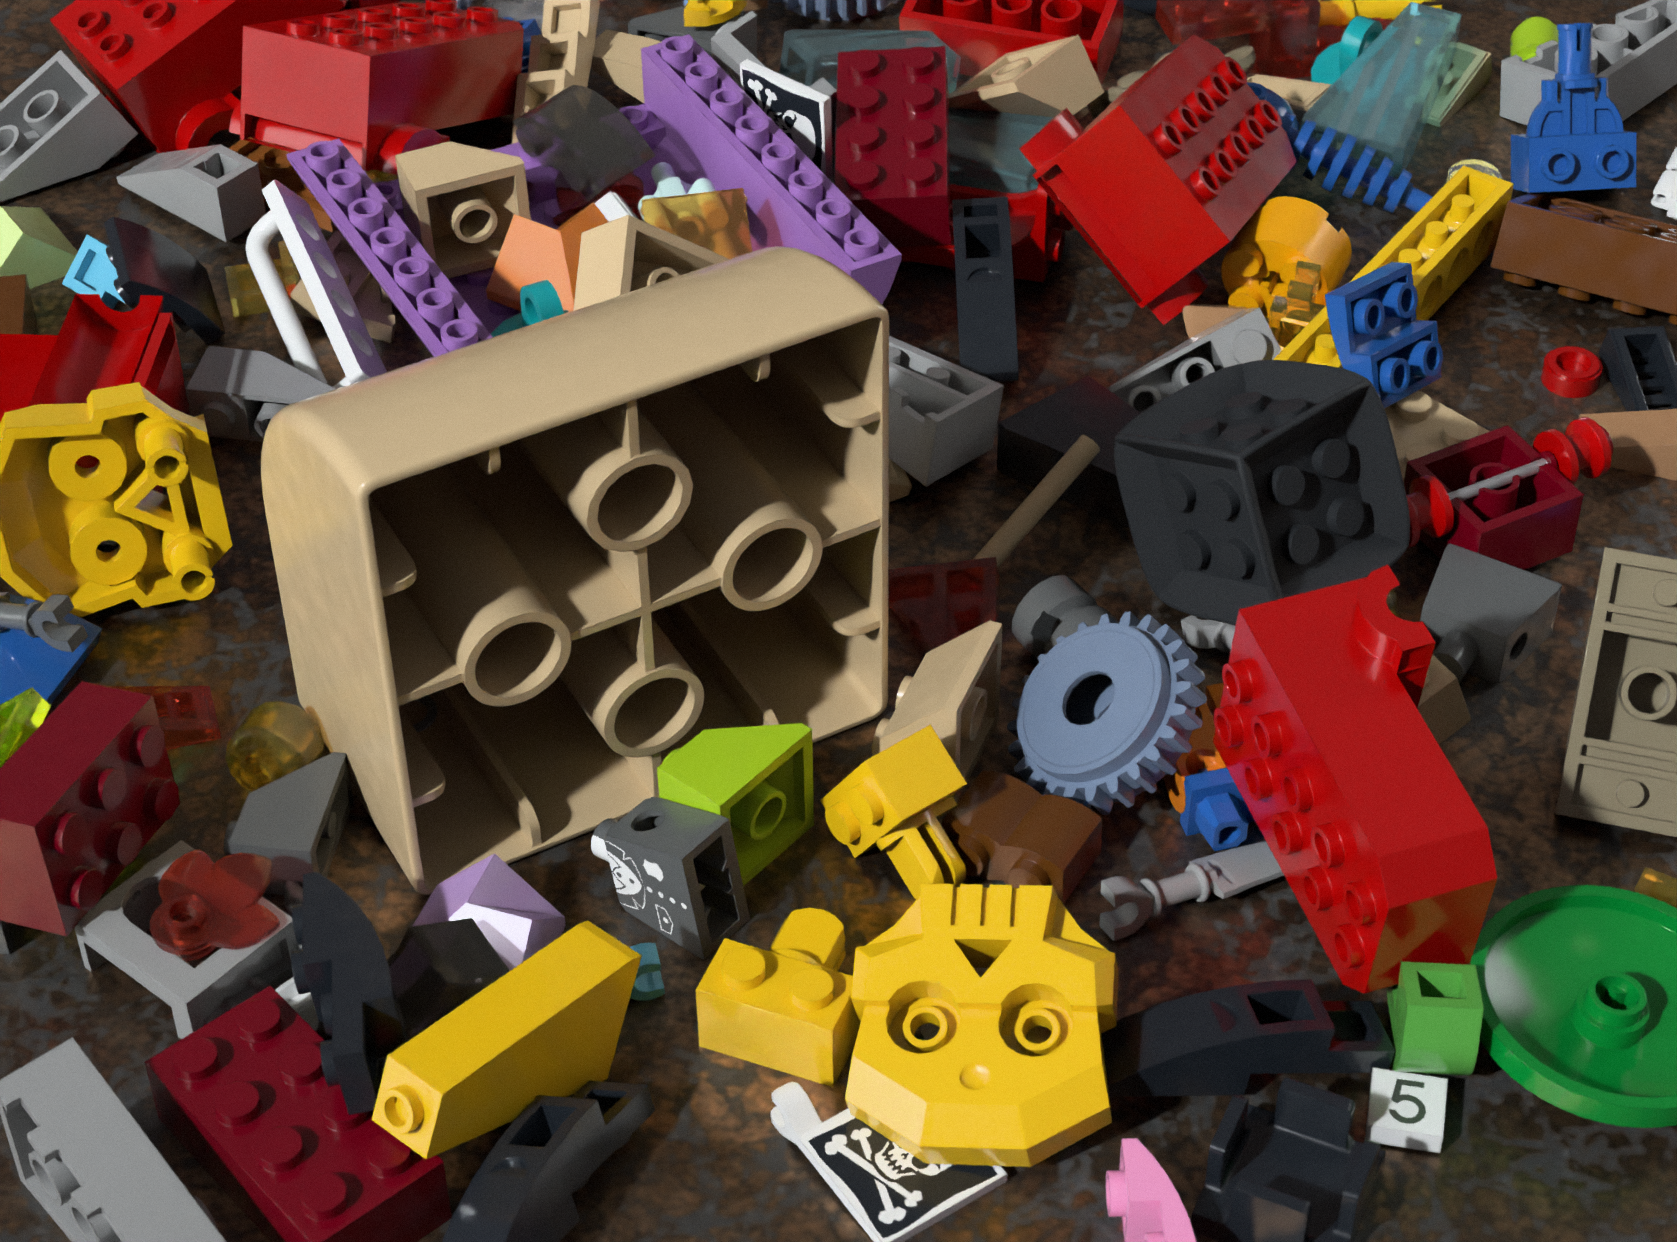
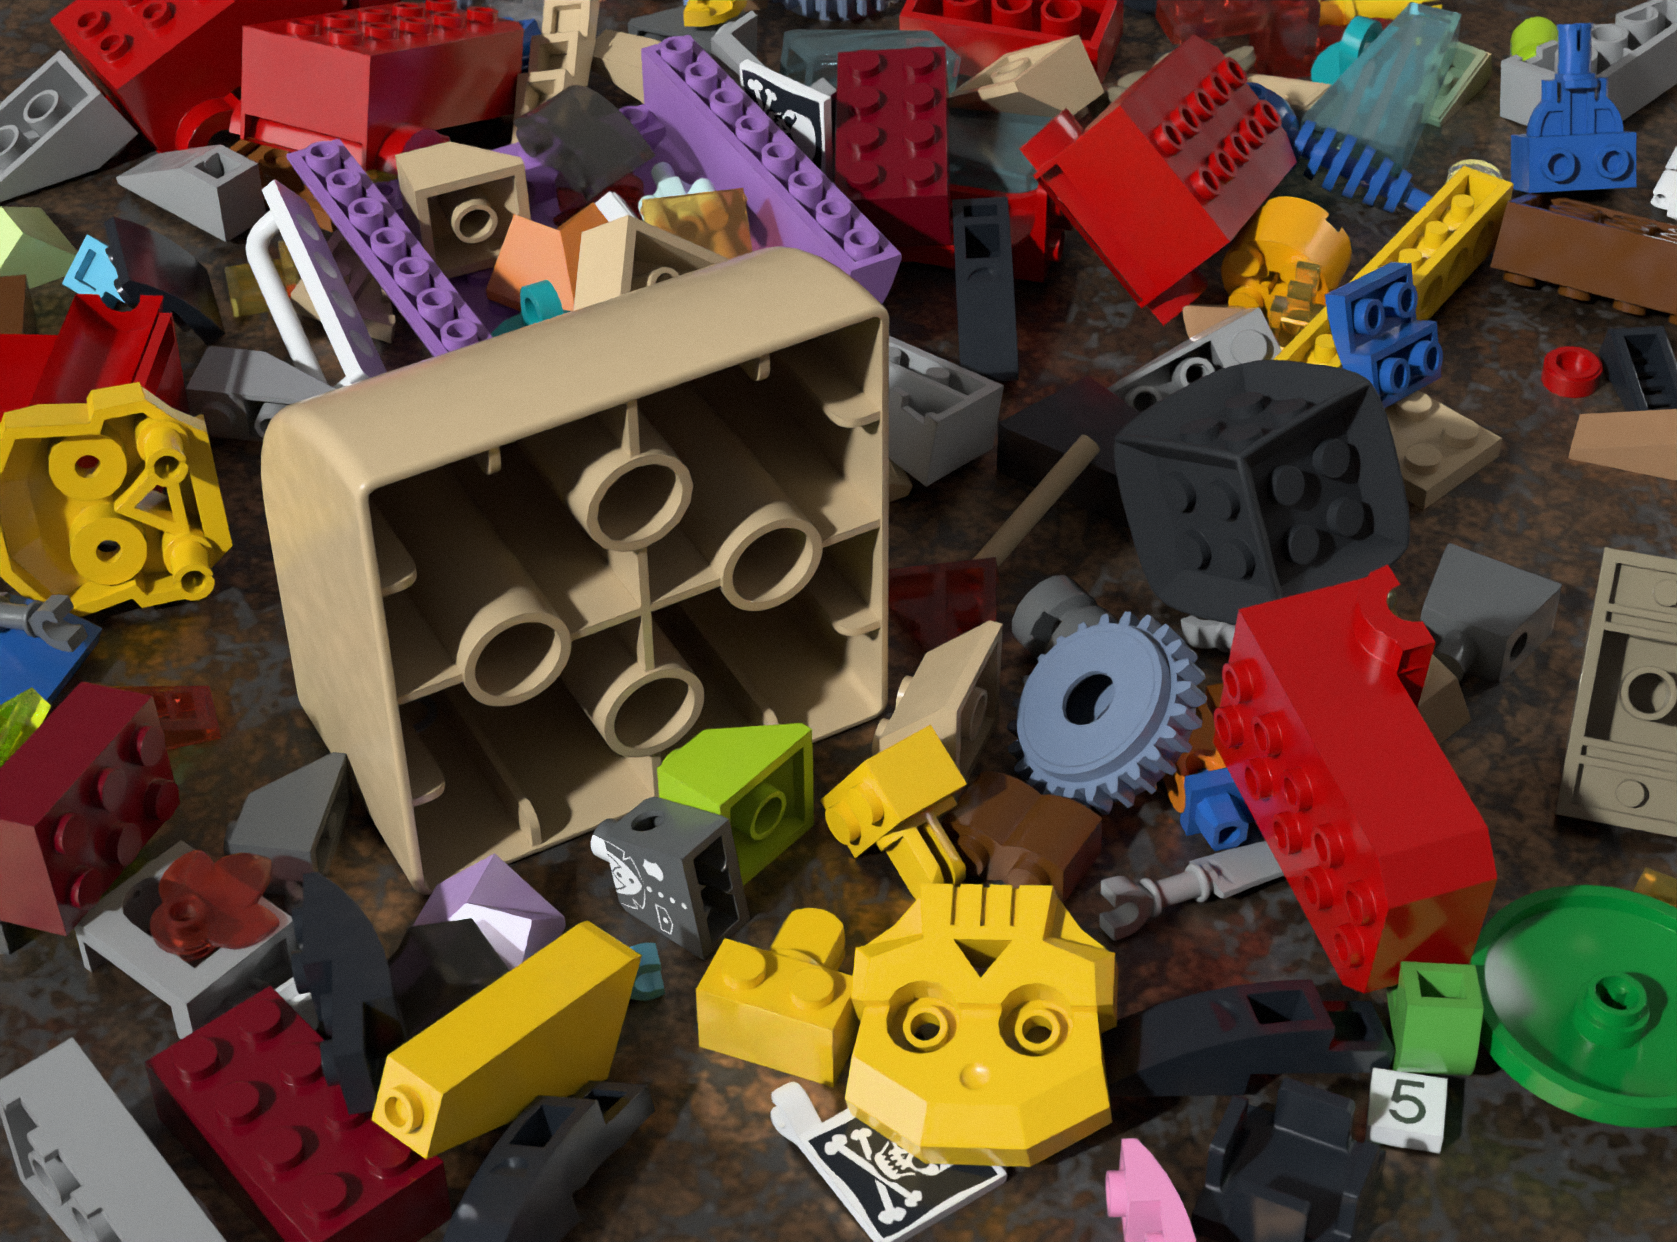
(272, 743): clear yellow head -> none
(1504, 494): dark red brick -> none

